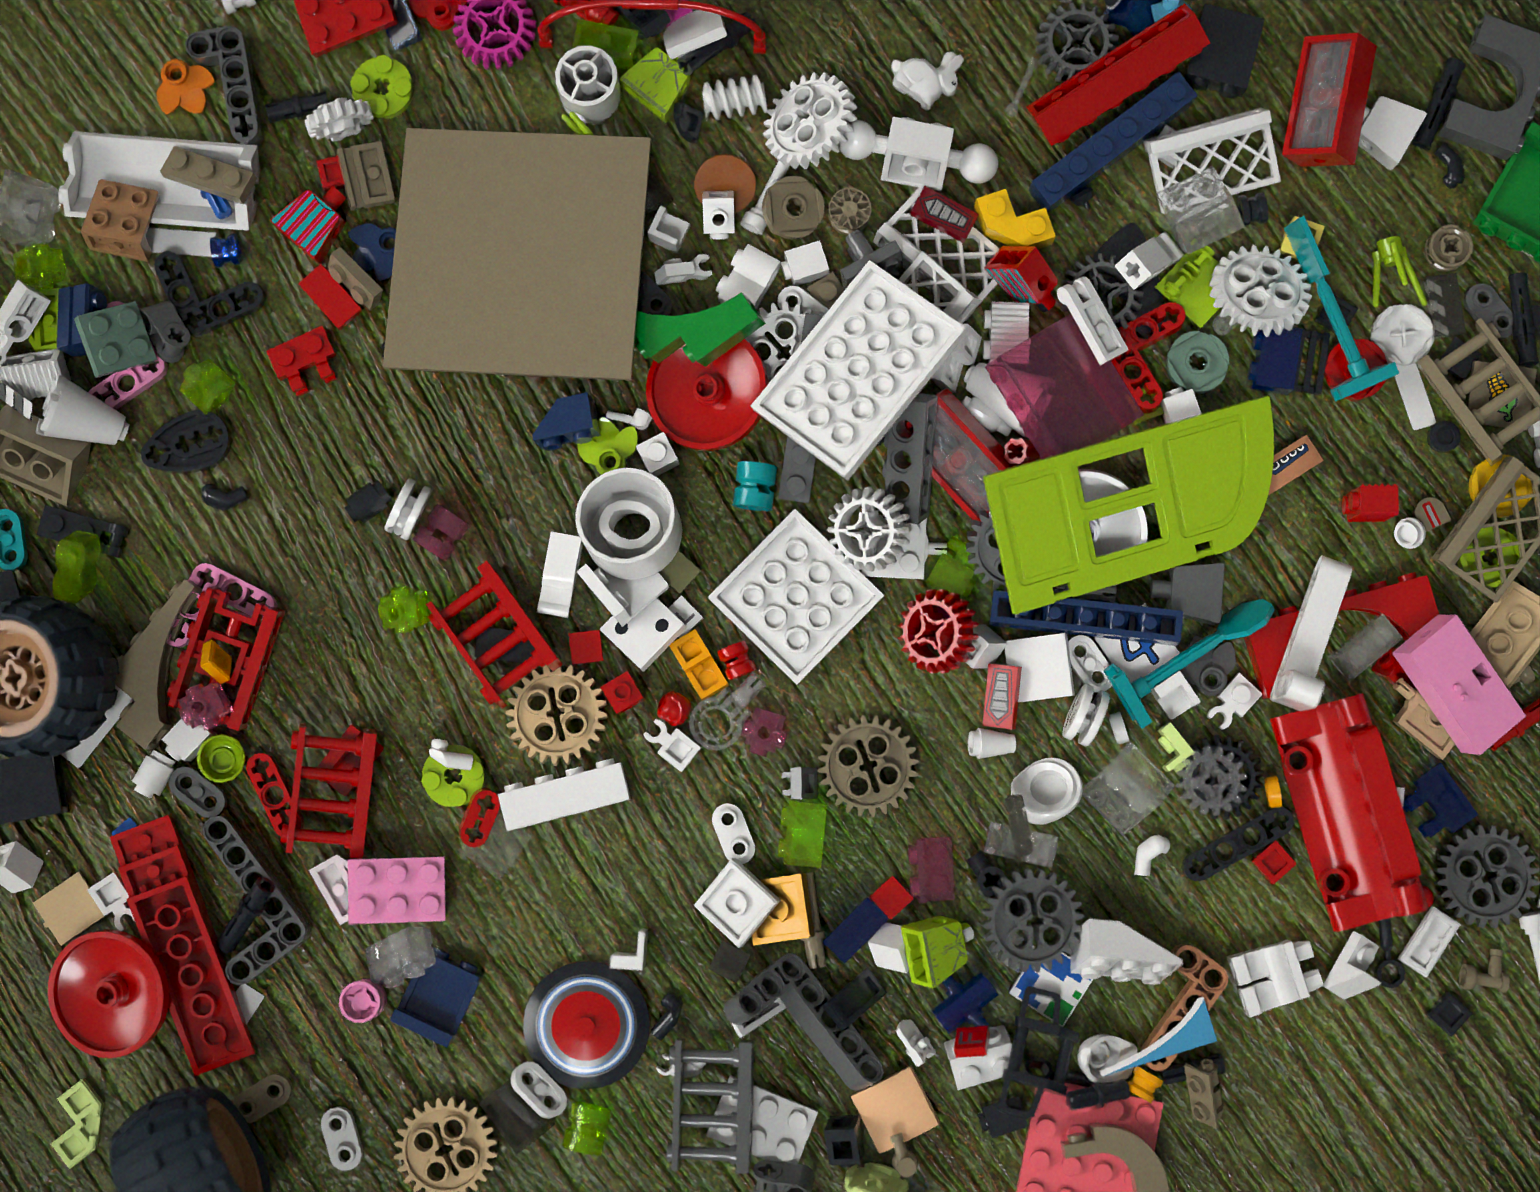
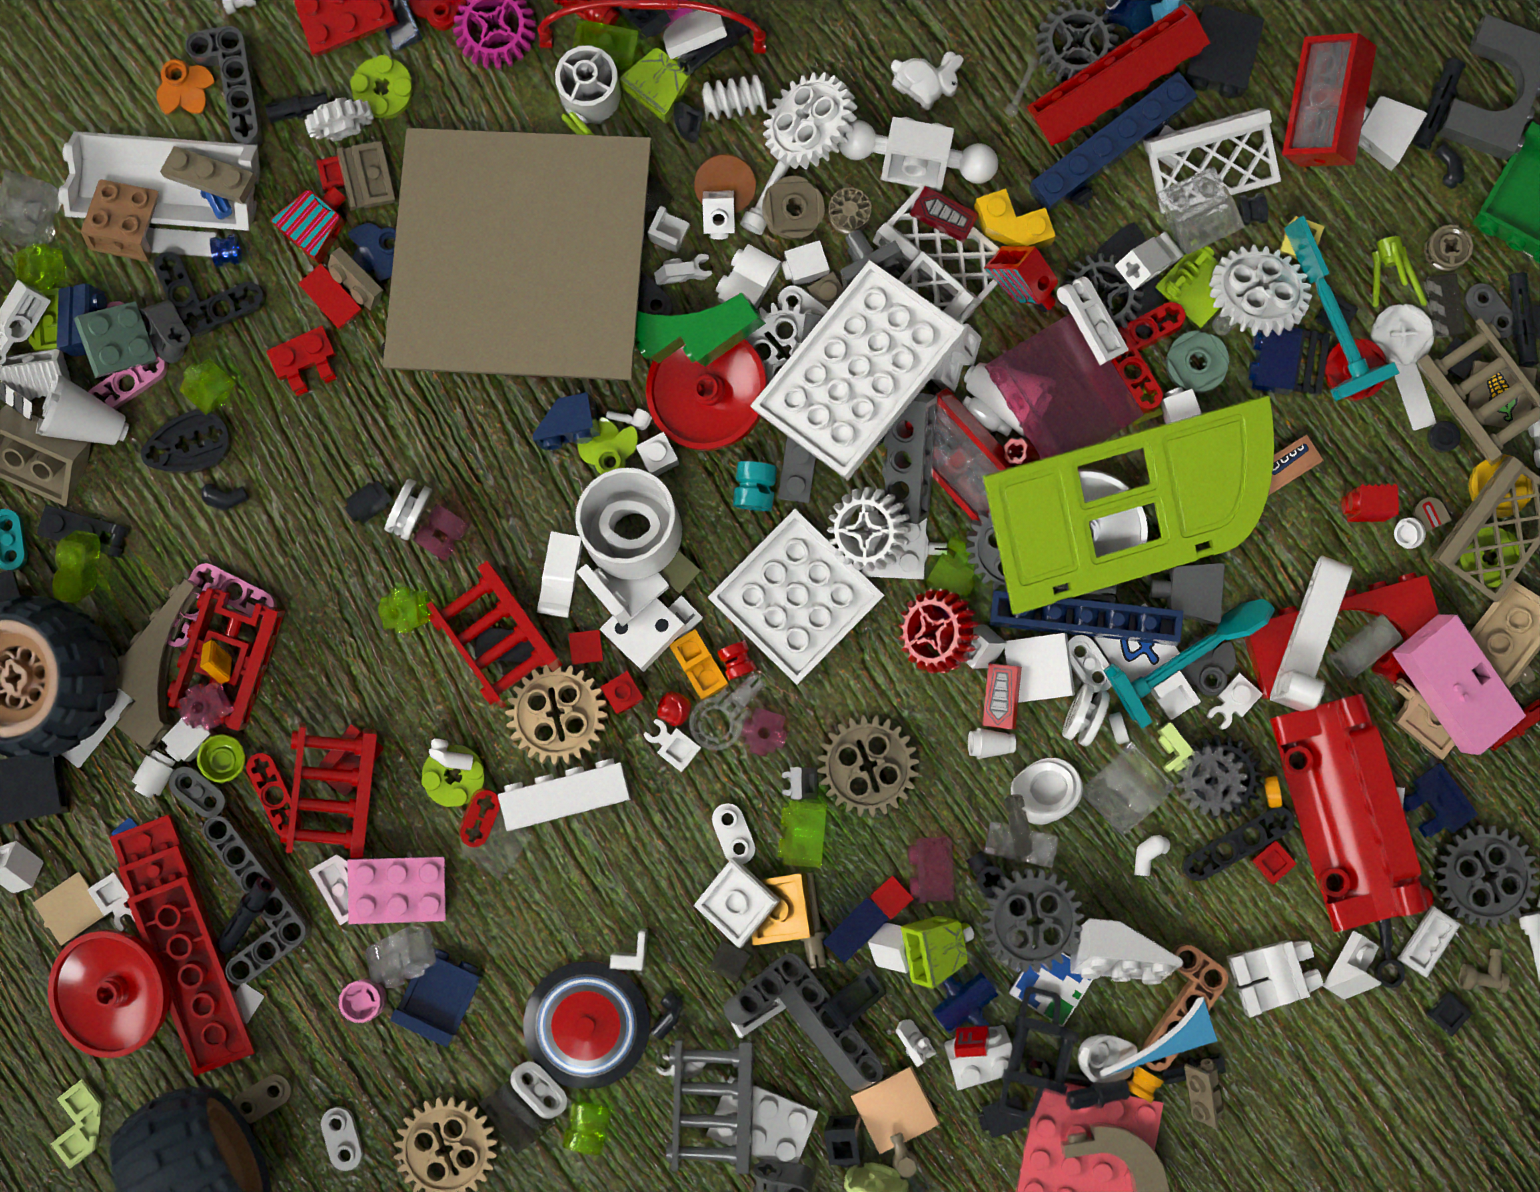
(1007, 327): white brick -> none

